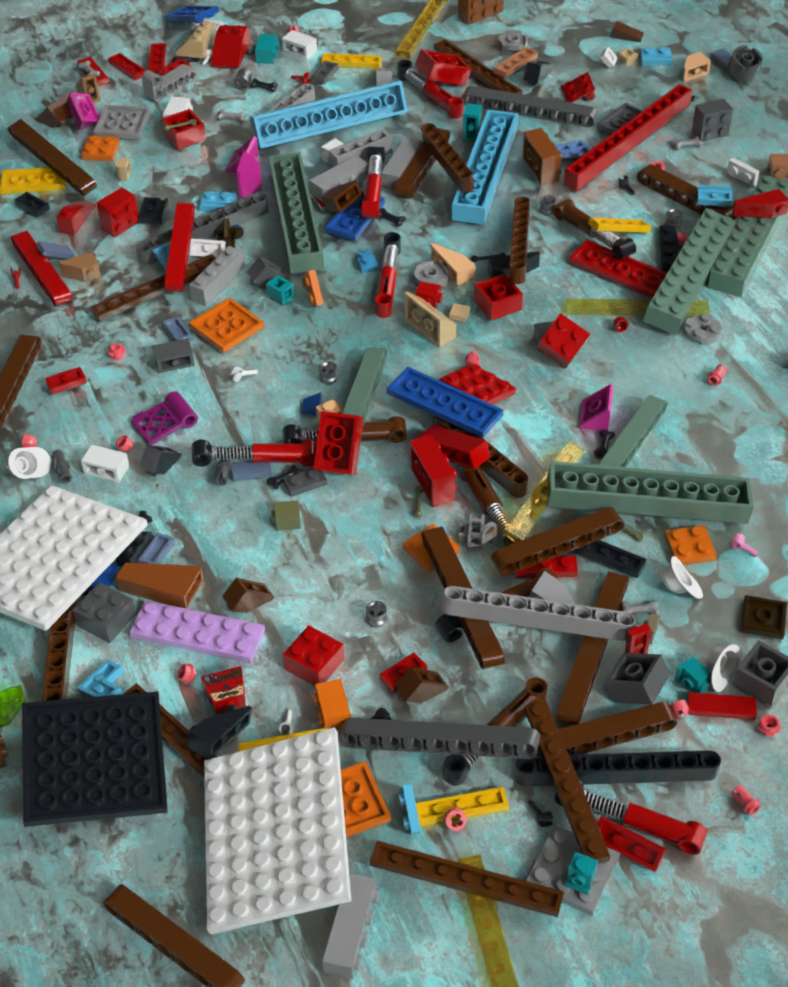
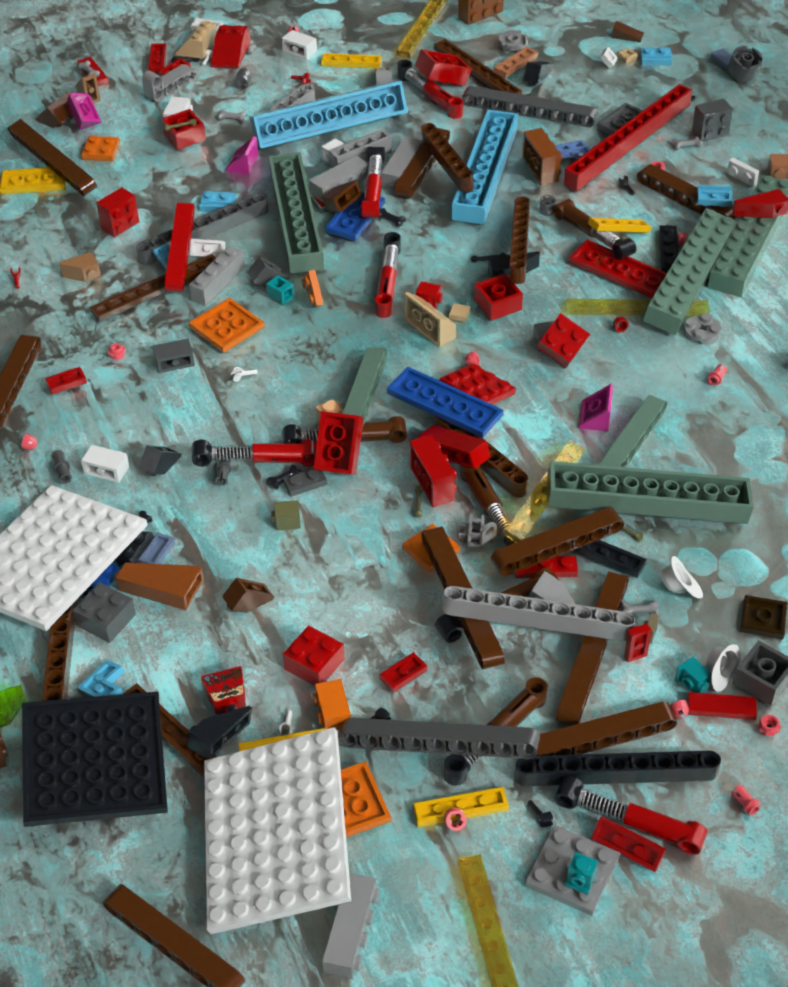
(29, 462): white piece -> none
(32, 204): black plate -> none
(41, 268): red beam -> none
(55, 250): sand blue tile -> none
(73, 216): red slope -> none
(122, 122): light grey plate -> none
(123, 168): tan brick -> none
(124, 443): coral hinge -> none
(126, 66): red tile -> none
(153, 210): black plate -> none
(174, 407): magenta piece -> none
(176, 329): sand blue tile -> none
(186, 673): coral plate -> none
(191, 14): blue plate -> none
(197, 631): lavender plate -> none
(229, 233): dark brown hips -> none
(248, 176): dark pink slope -> none
(248, 470): sand blue tile -> none
(267, 48): teal brick -> none
(270, 86): black piece -> none
(310, 404): blue slope -> none
(324, 72): dark grey plate -> none
(328, 372): flat silver wheel -> none
(366, 262): dark azure plate -> none
(372, 610): flat silver wheel -> none
(407, 800): medium azure wing -> none
(420, 685): reddish brown slope -> none
(438, 273): light grey plate -> none
(459, 266): light nougat slope -> none
(467, 878): reddish brown plate -> none
(472, 122): teal brick -> none
(567, 783): reddish brown plate -> none
(578, 88): red hinge -> none
(606, 436): black piece -> none
(637, 678): dark grey brick -> none
(674, 218): flat silver wheel -> none
(691, 545): orange plate -> none
(696, 66): light nougat slope -> none
(738, 543): bright pink hand -> none

